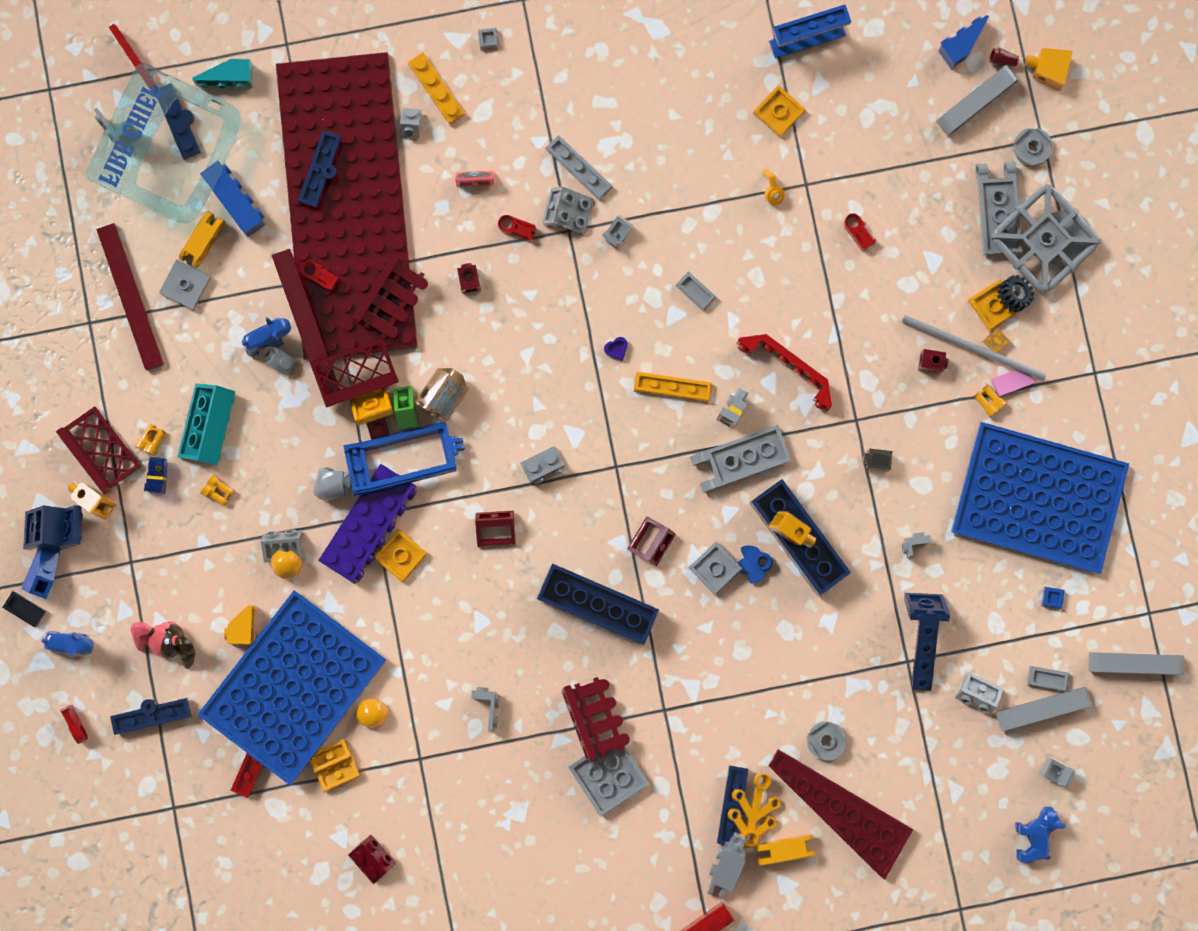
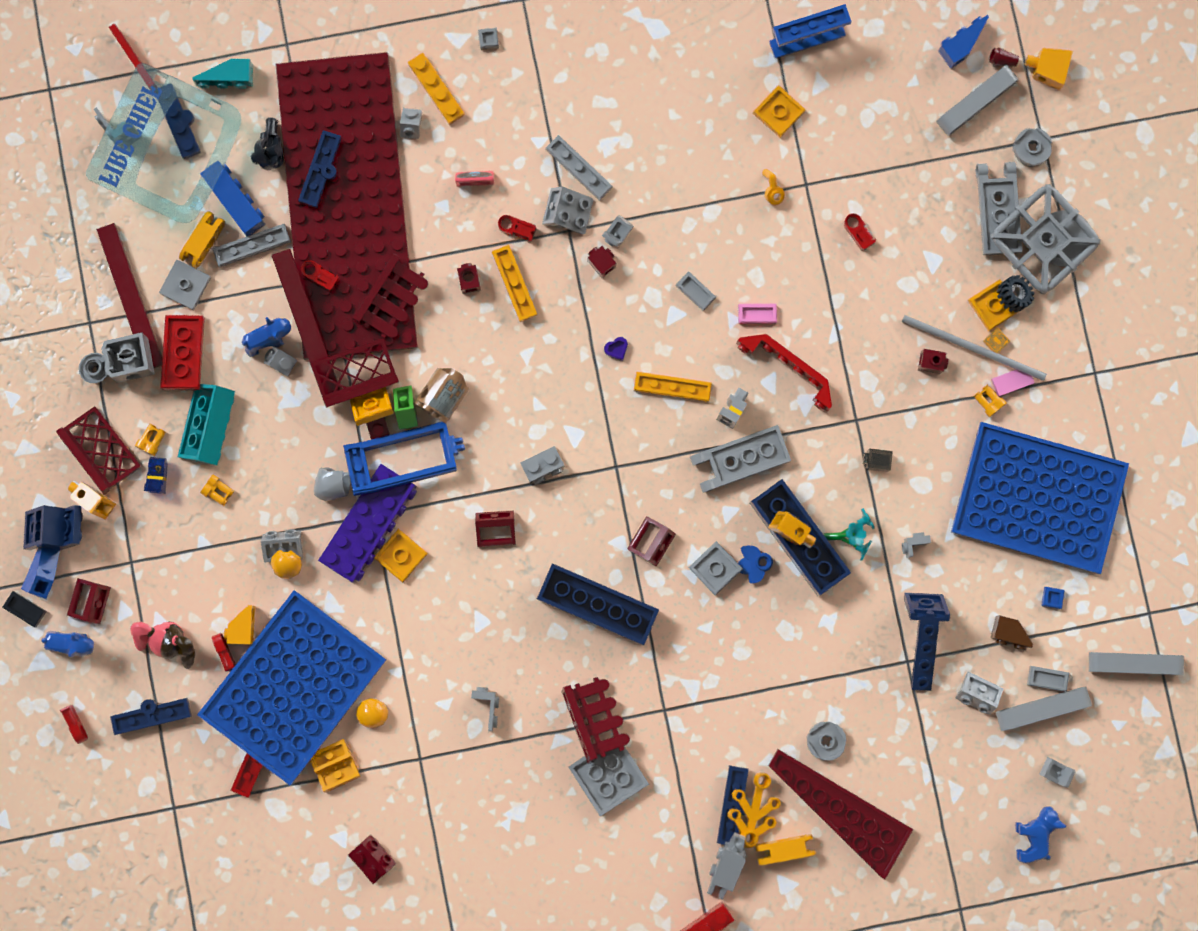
(95, 602): none -> dark red tile
(122, 360): none -> light grey brick
(182, 352): none -> red tile
(223, 651): none -> red piece
(251, 245): none -> light grey tile
(273, 154): none -> black pin
(514, 283): none -> light orange plate
(601, 260): none -> dark red brick
(757, 313): none -> bright pink tile
(854, 534): none -> teal plant
(1010, 631): none -> reddish brown slope

